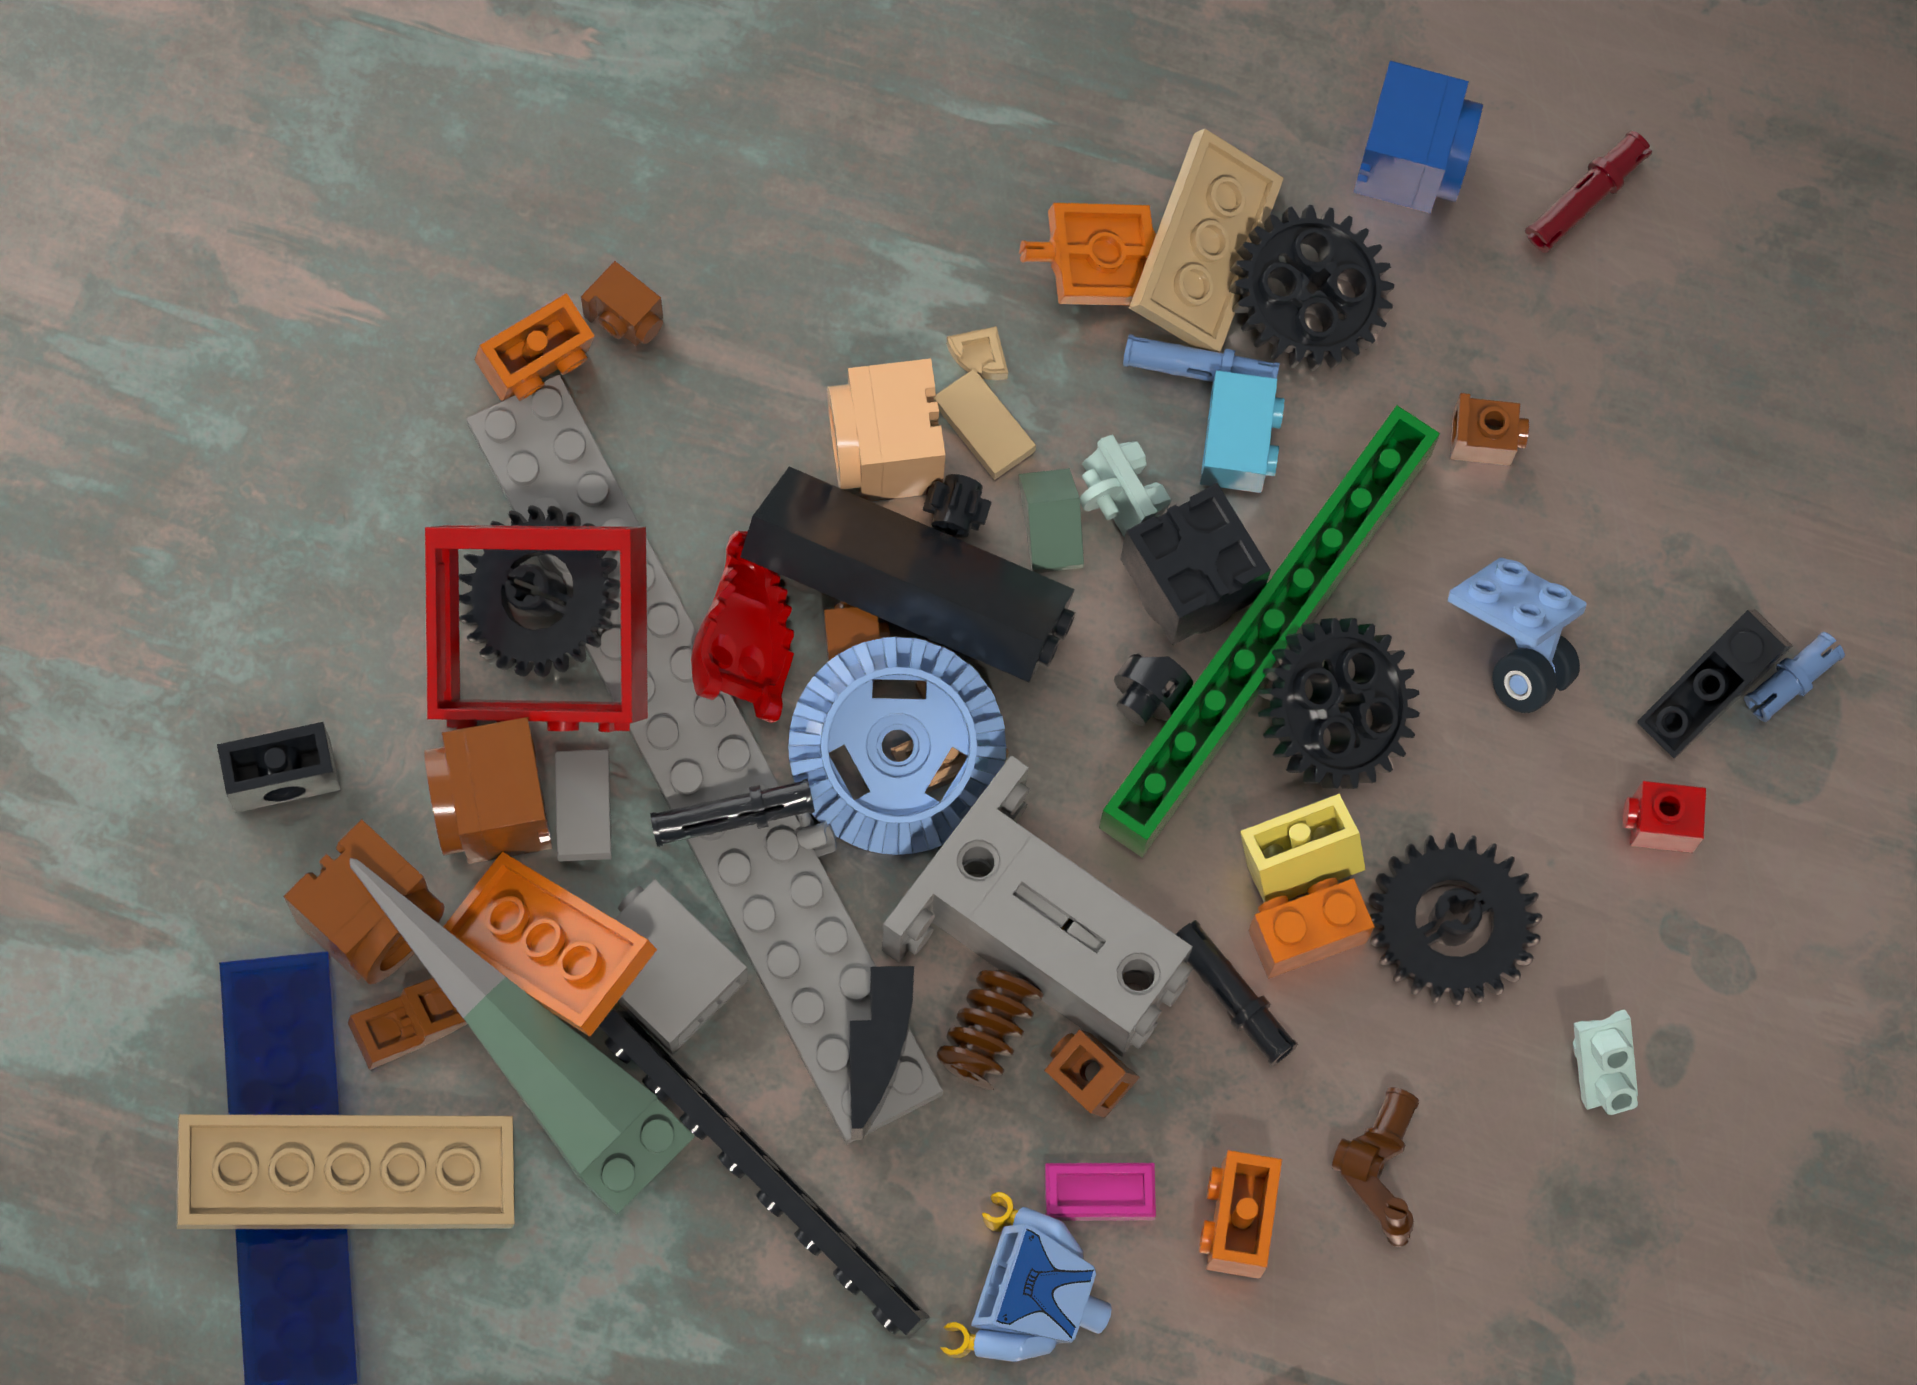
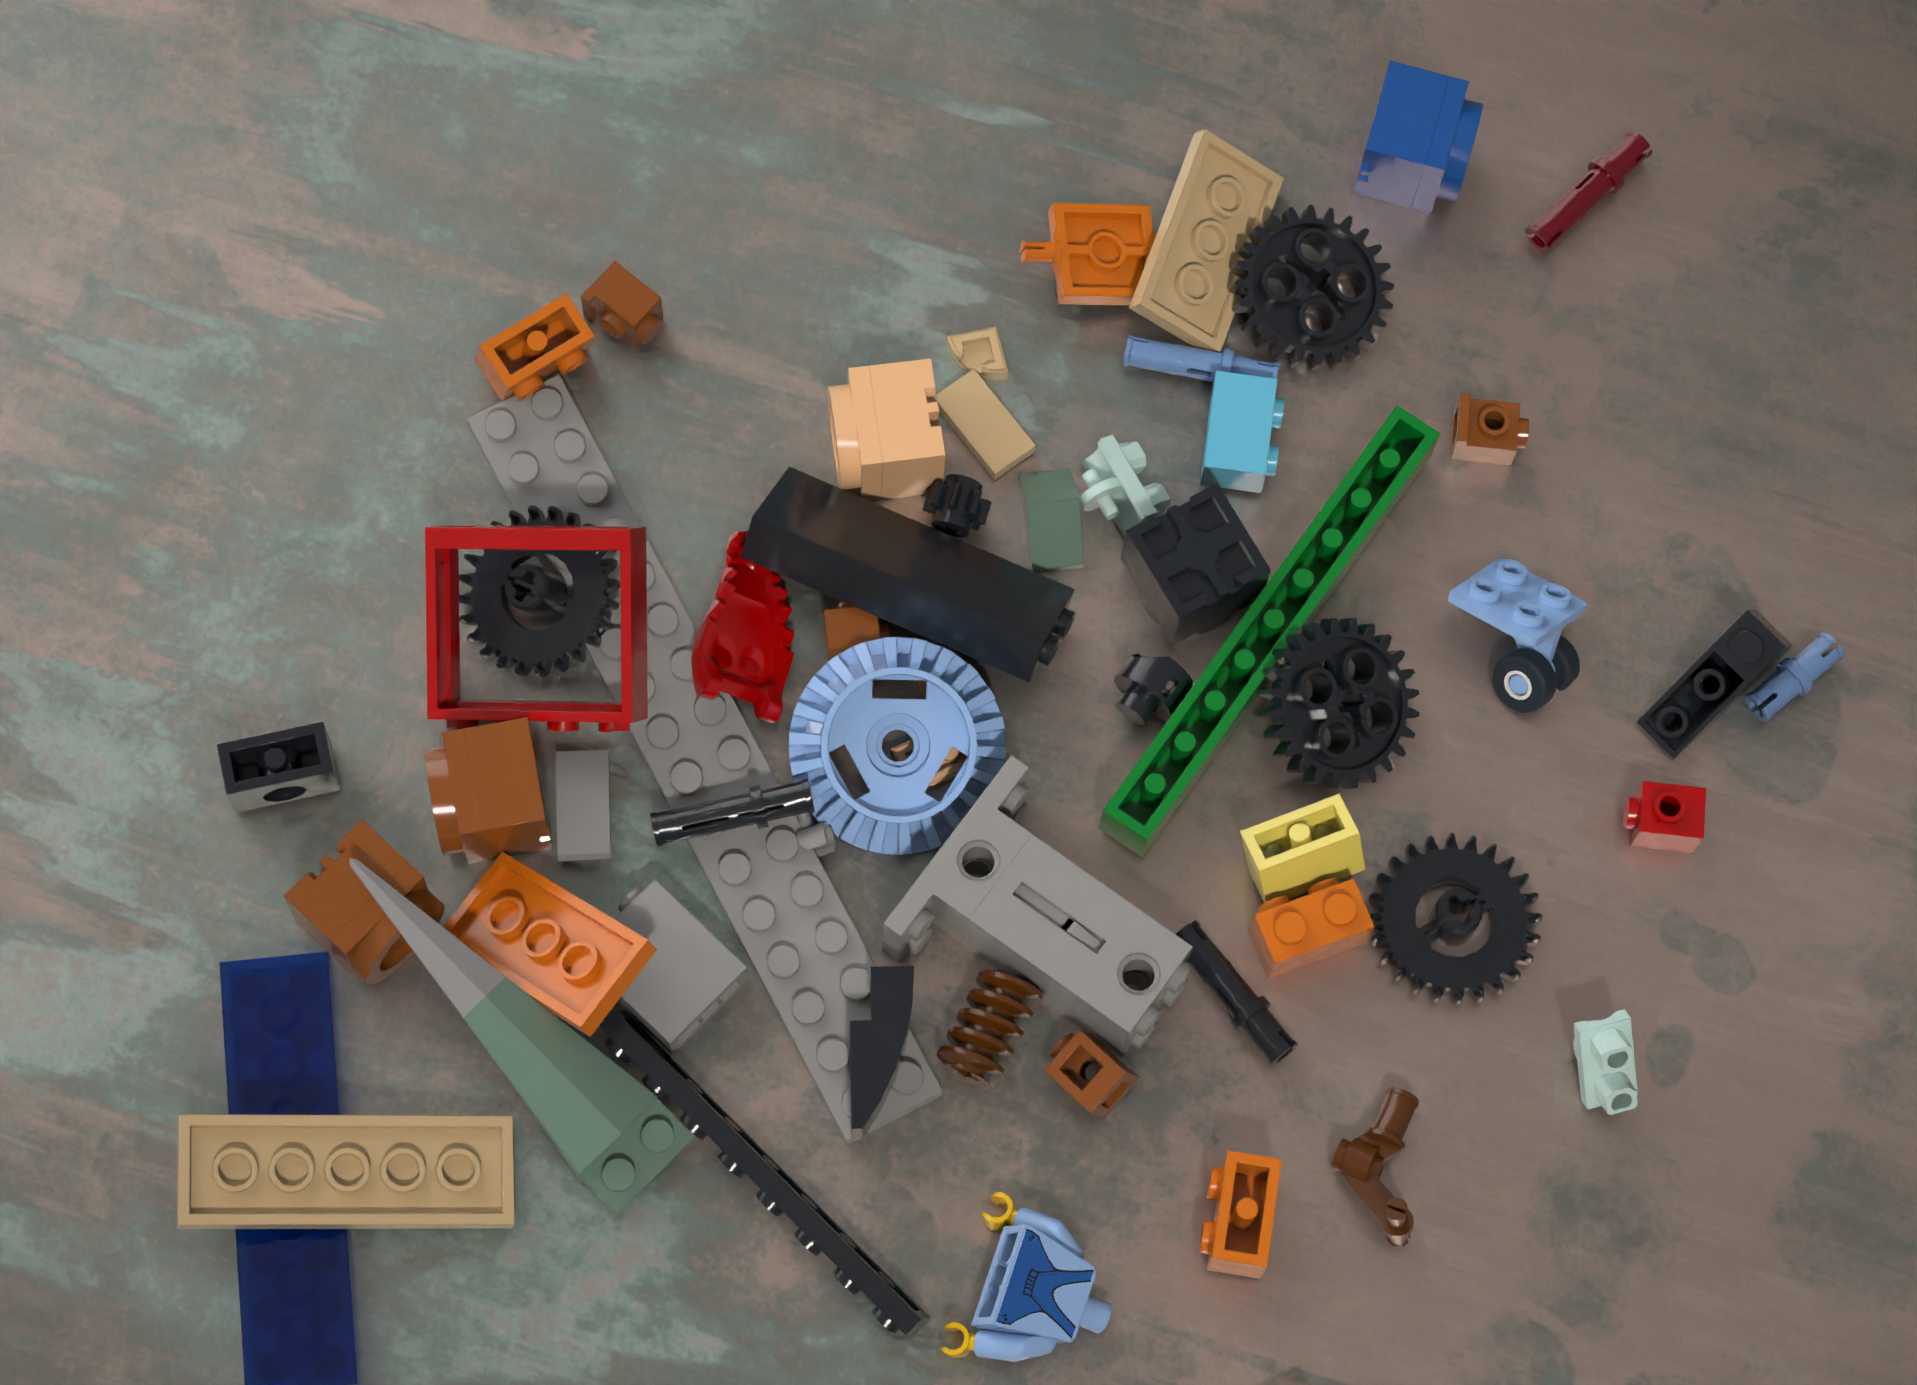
(404, 1023): dark orange slope -> none
(1100, 1191): dark pink tile -> none

